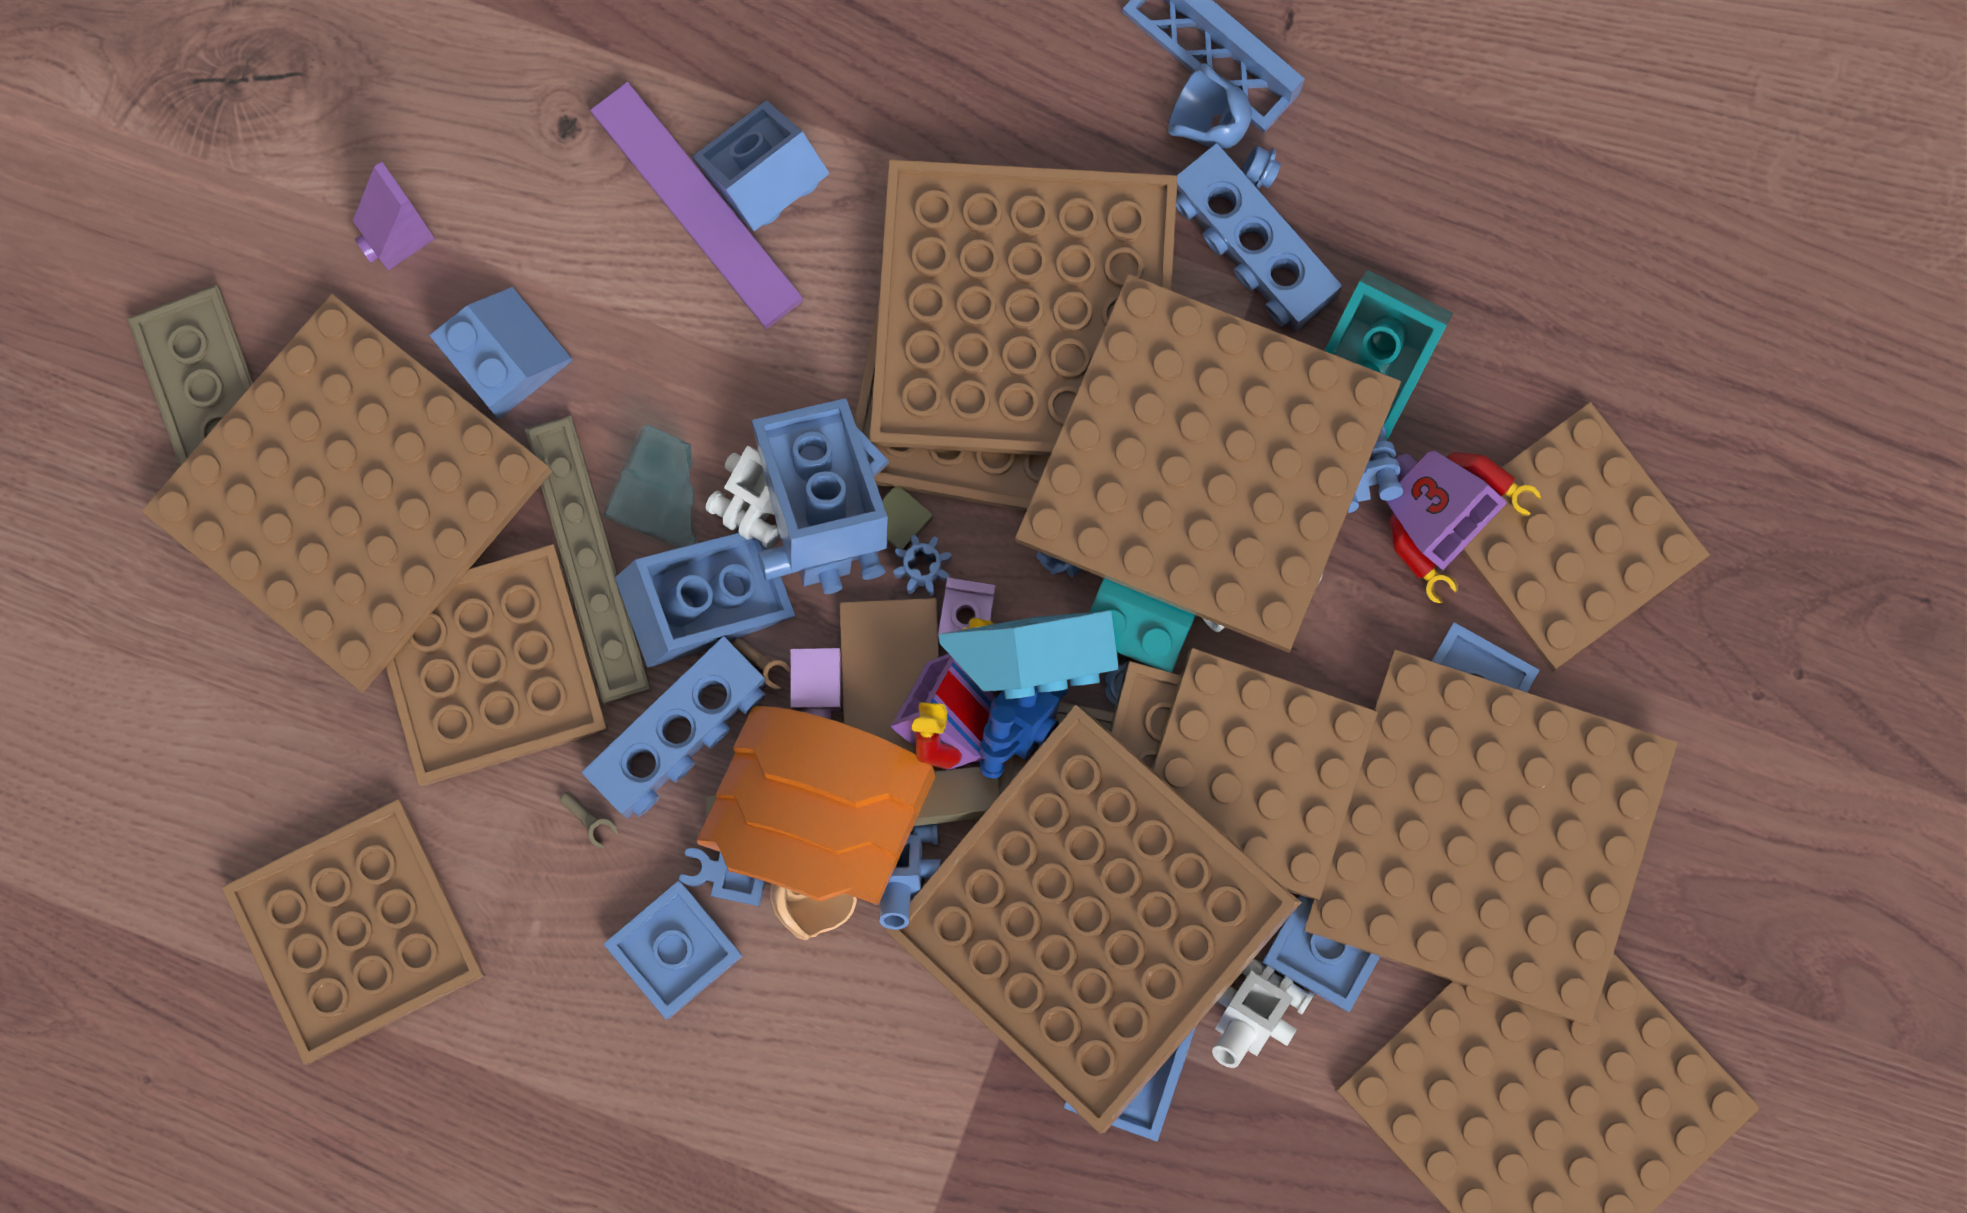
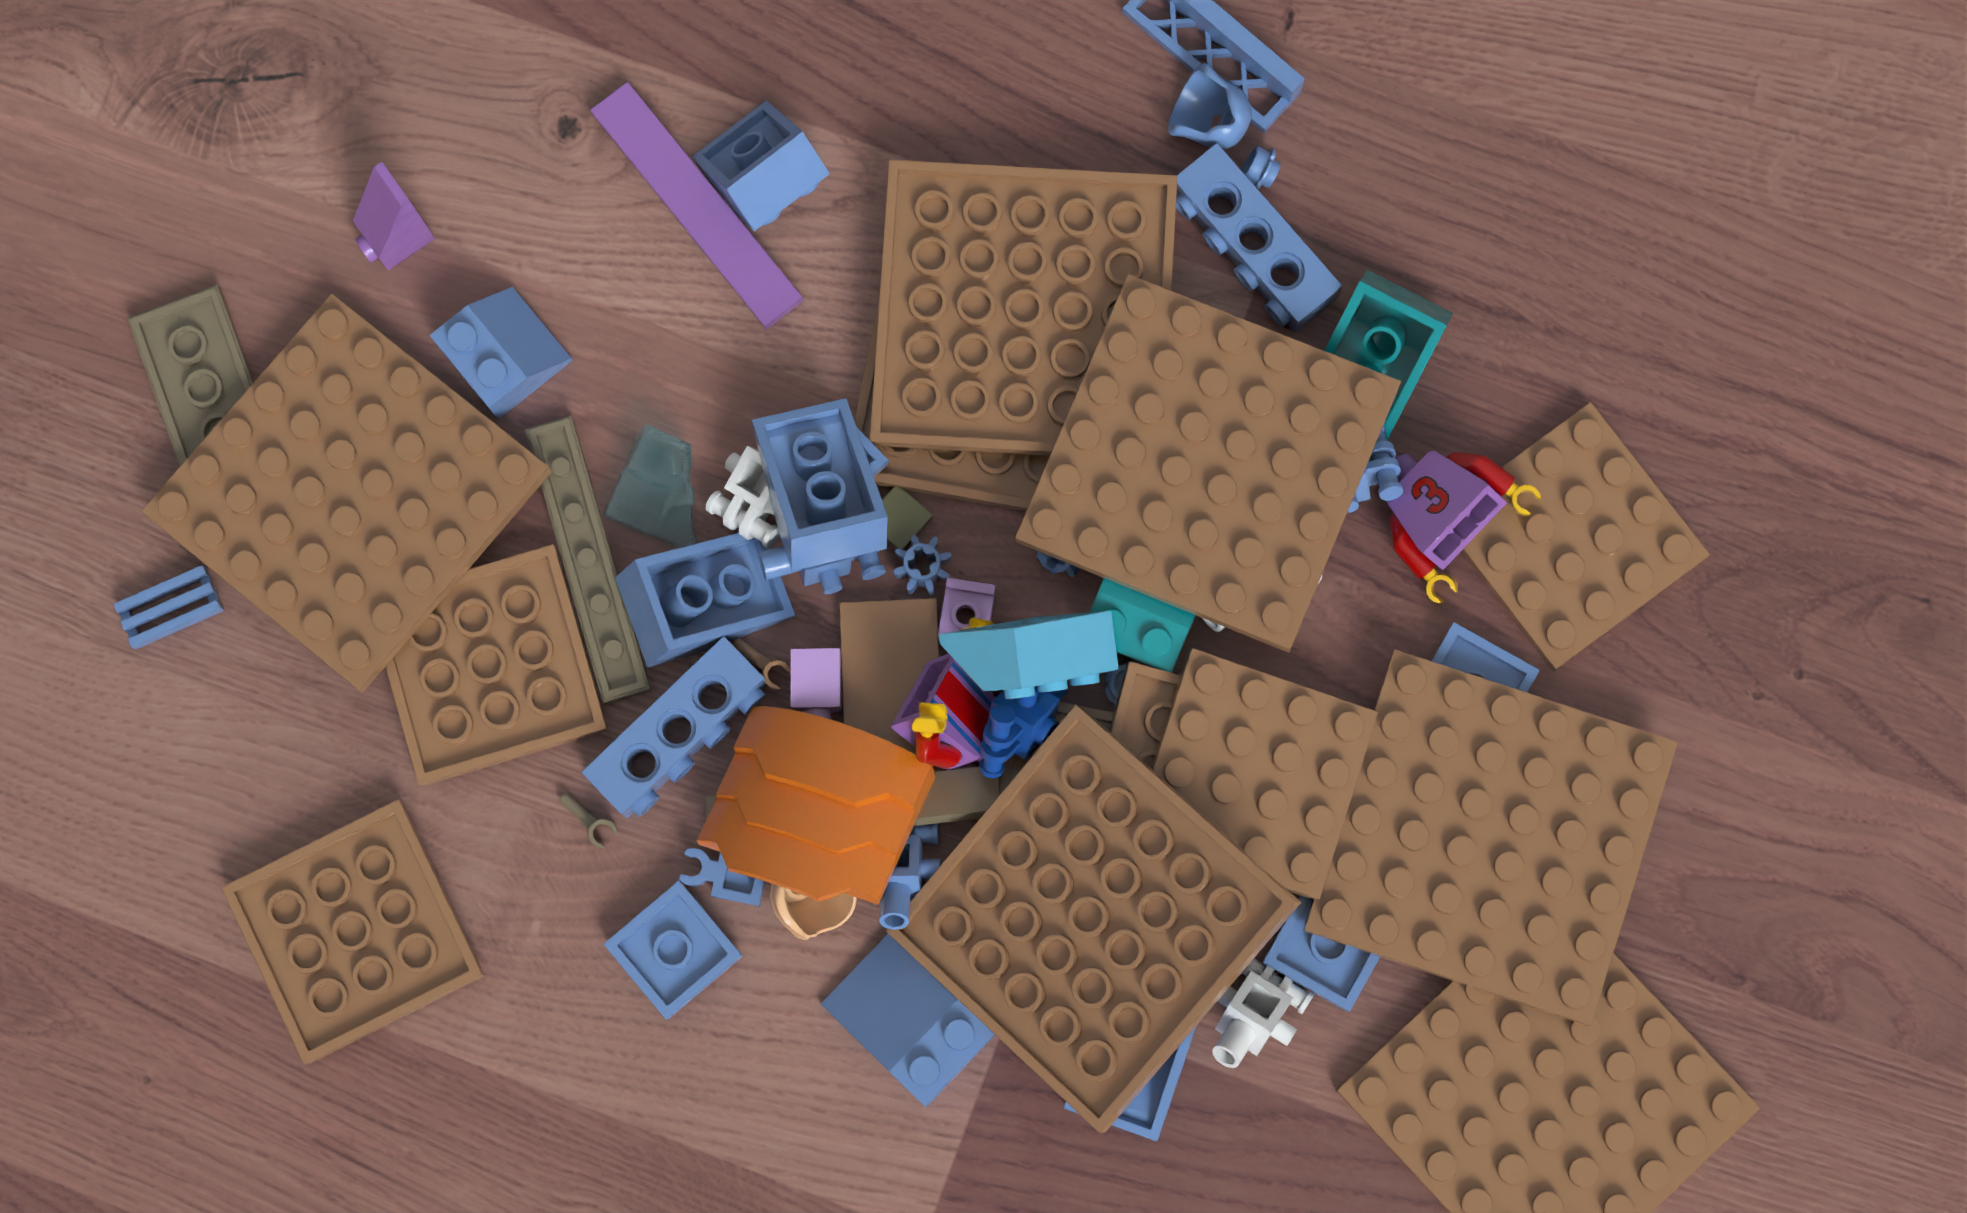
(164, 589): none -> medium blue tile
(907, 1020): none -> medium blue slope

